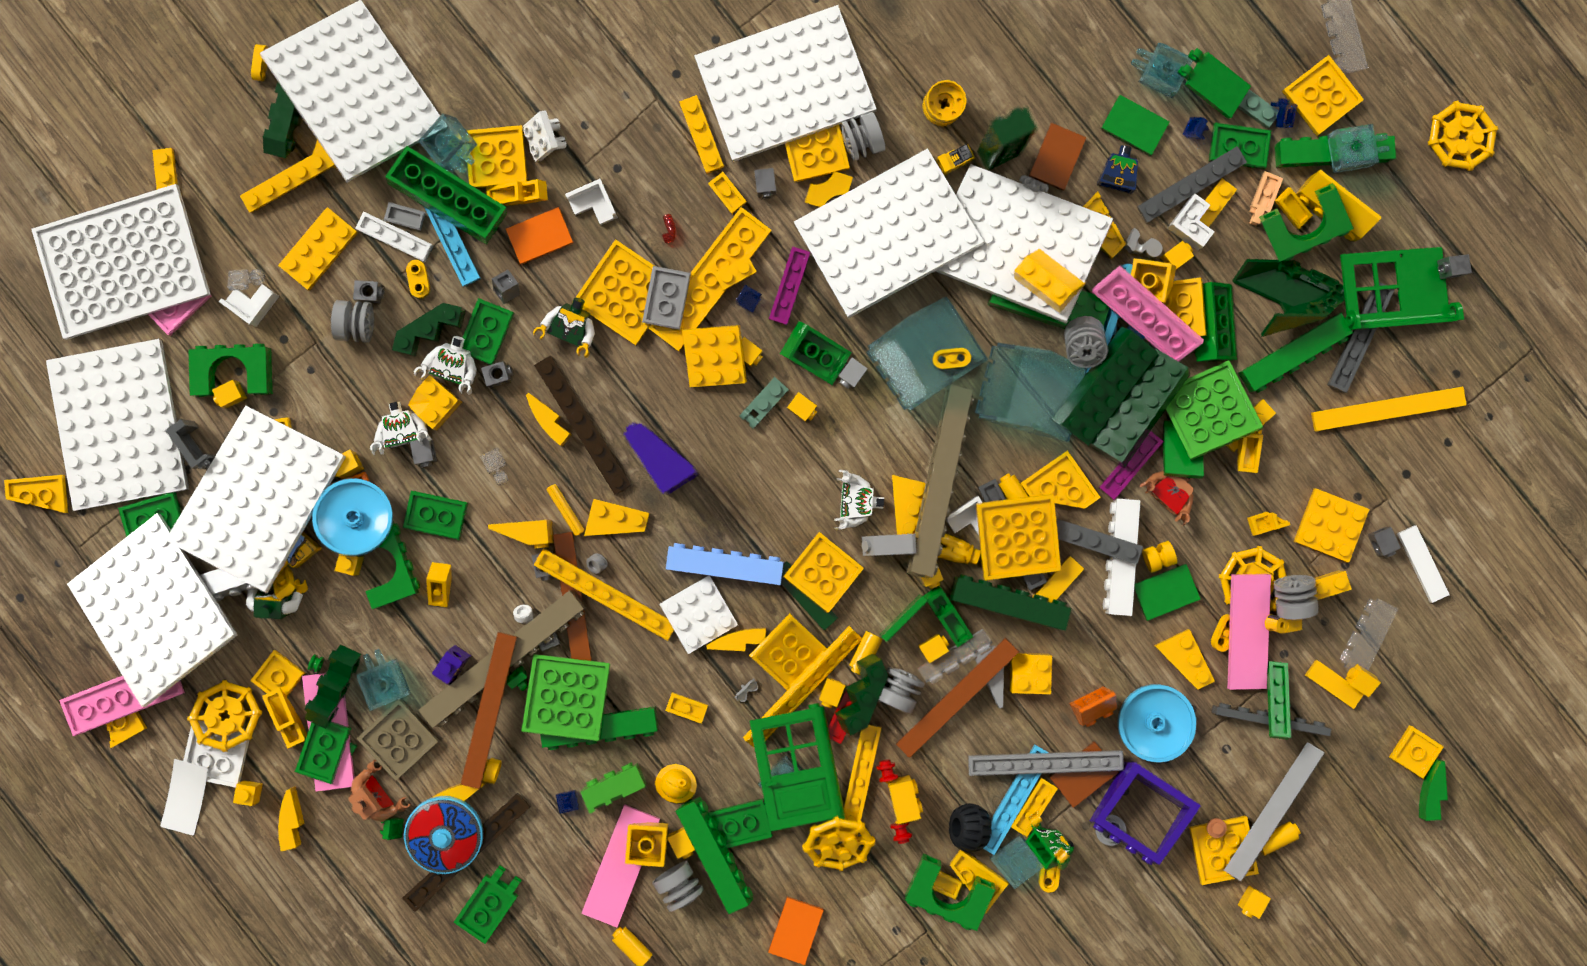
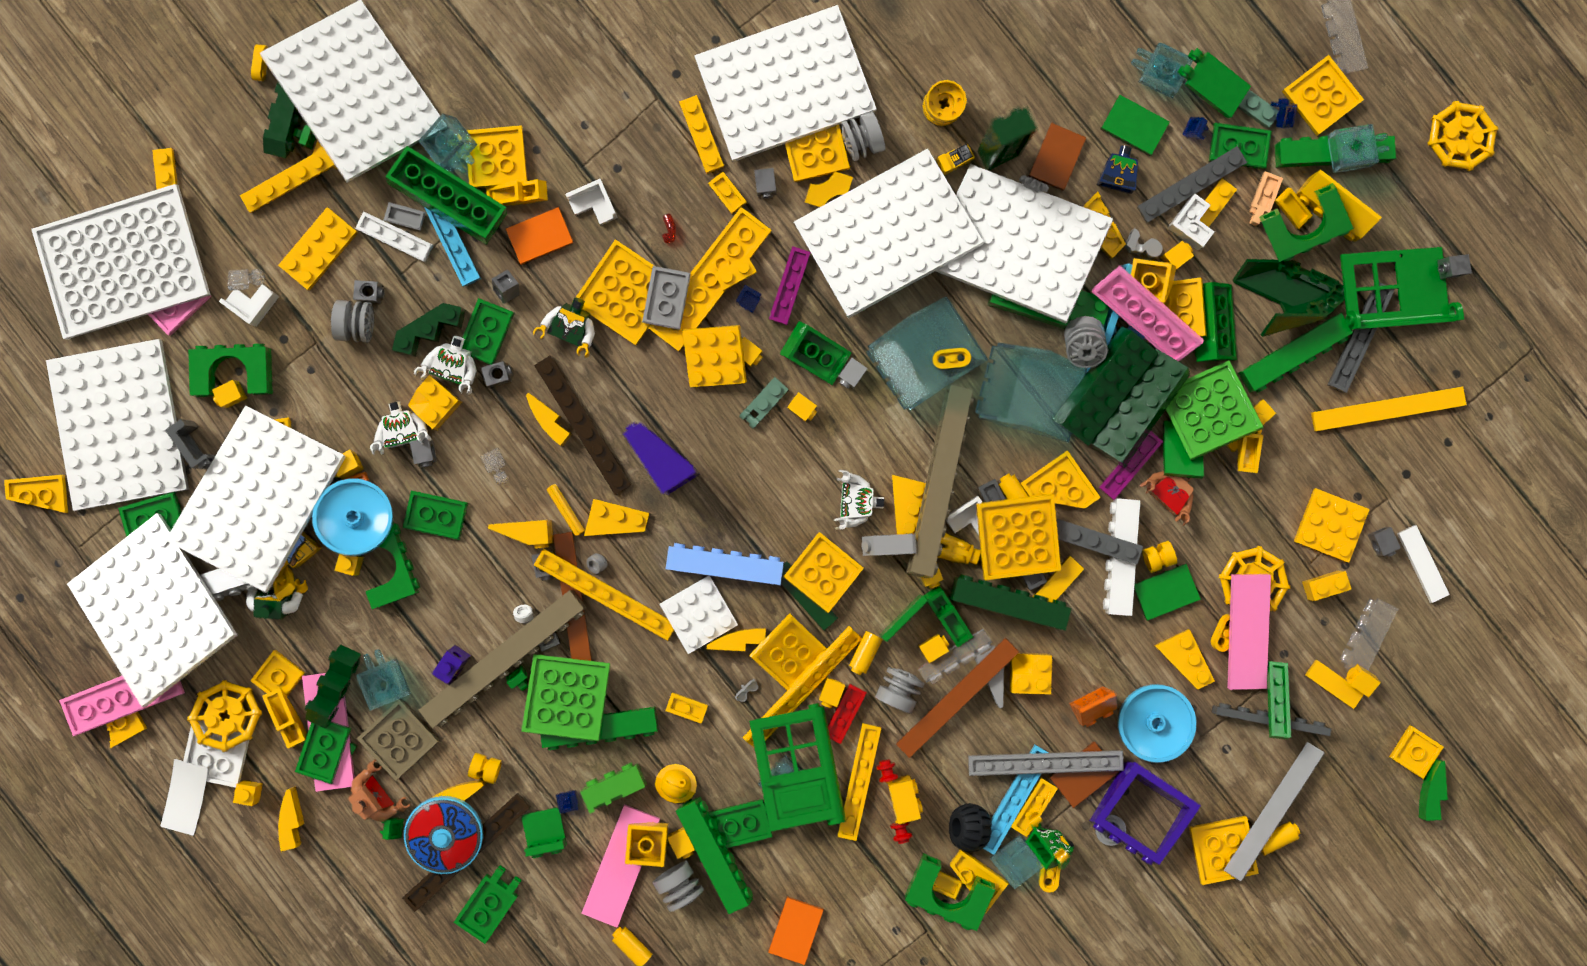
(305, 137): none -> green tile
(316, 663): green bush -> none
(418, 278): yellow plate -> none
(439, 584): yellow slope -> none
(489, 710): dark orange tile -> none
(541, 136): white plate -> none
(544, 832): none -> green bracket
(844, 832): yellow plate -> none
(863, 695): dark green brick -> none
(1048, 279): yellow slope -> none
(1216, 827): nougat plate -> none
(1253, 902): yellow brick -> none
(1265, 522): yellow slope -> none
(1282, 625): yellow leg -> none
(1296, 597): light grey wheel -> none

